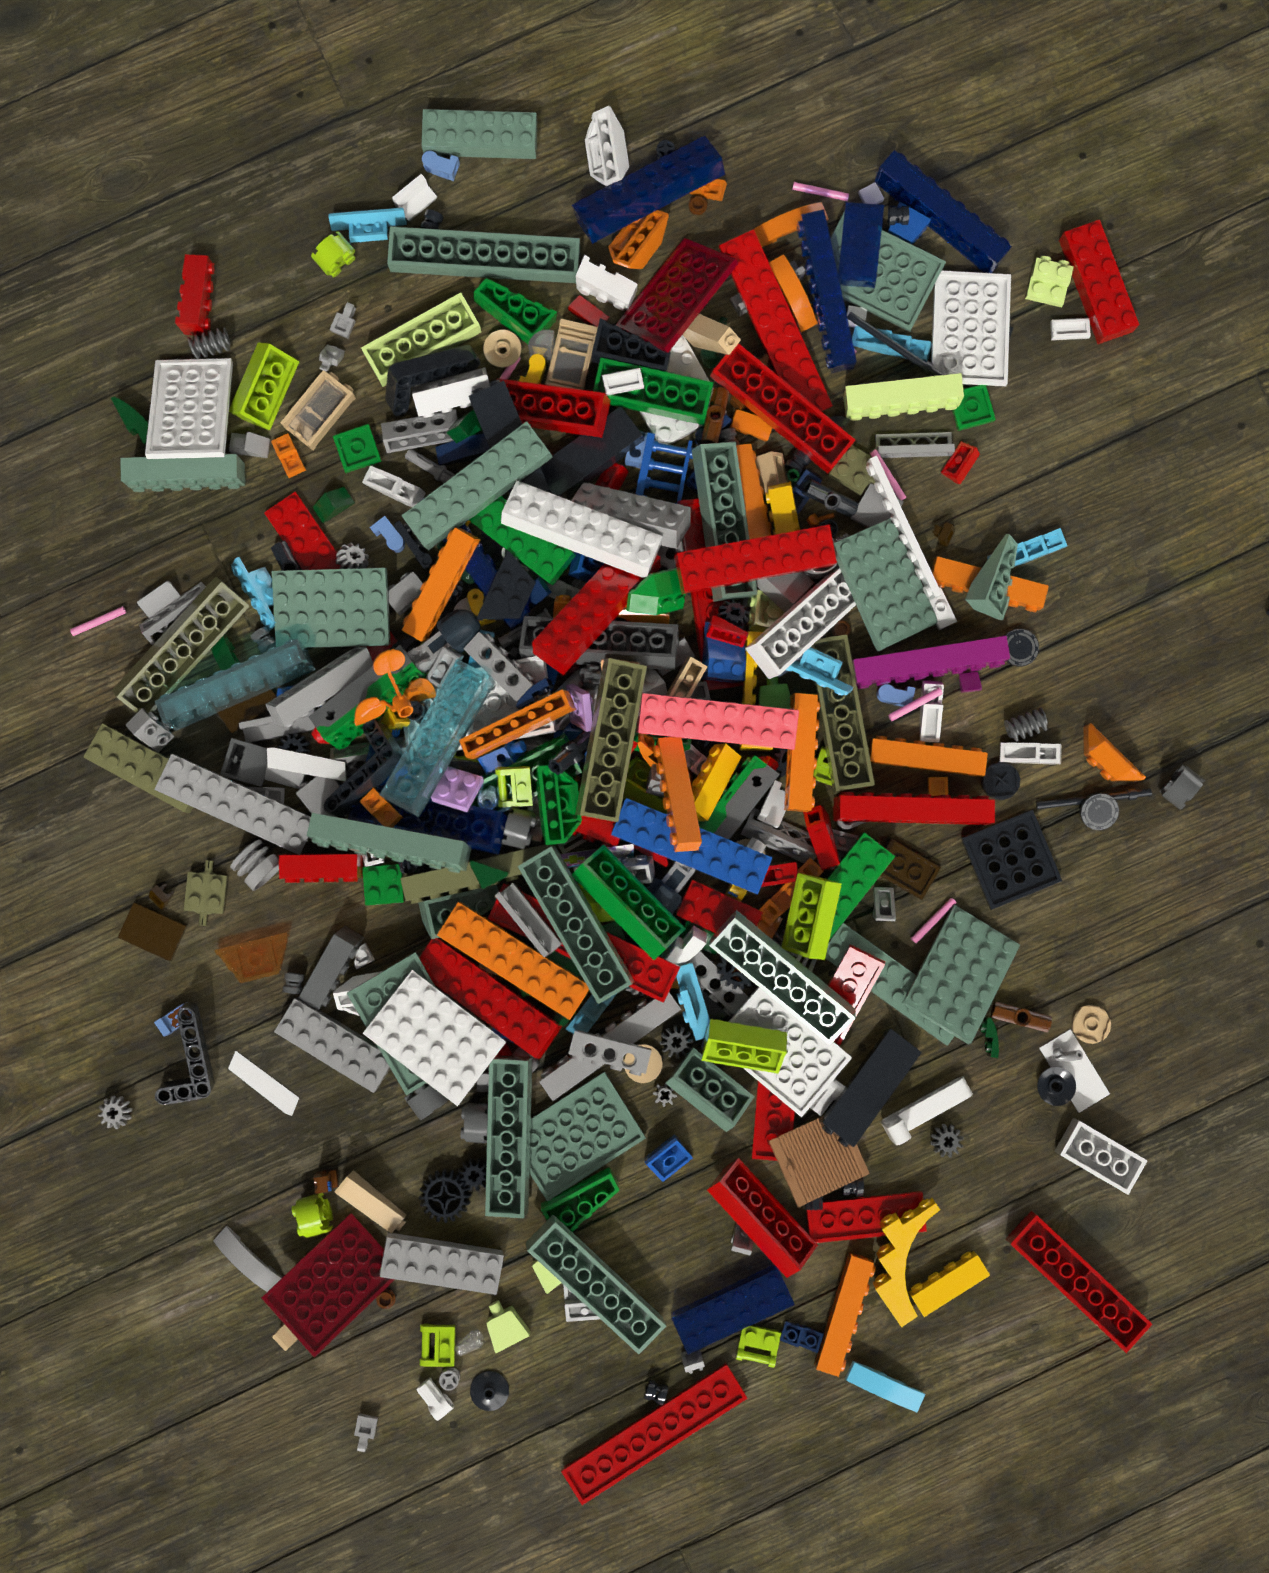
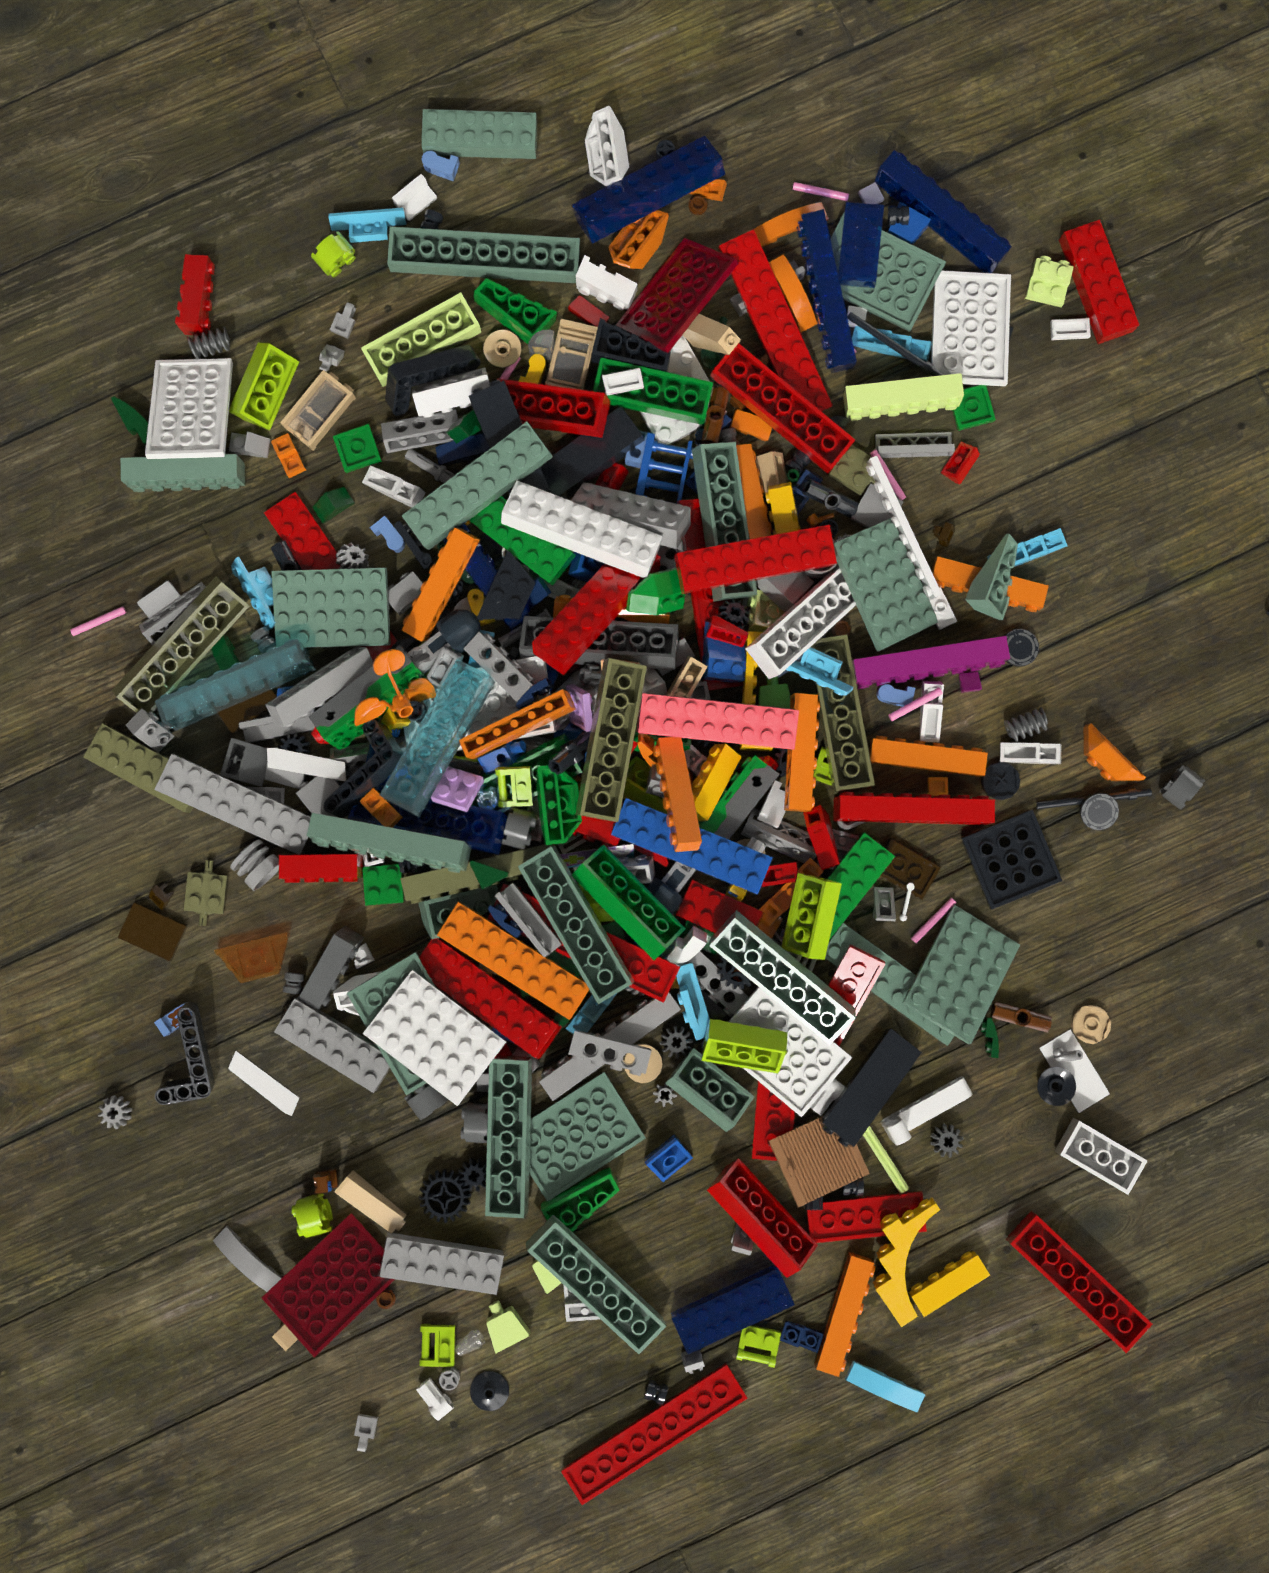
(501, 916): none -> dark blue slope
(885, 1160): none -> yellowish green axle
(910, 886): none -> white hinge

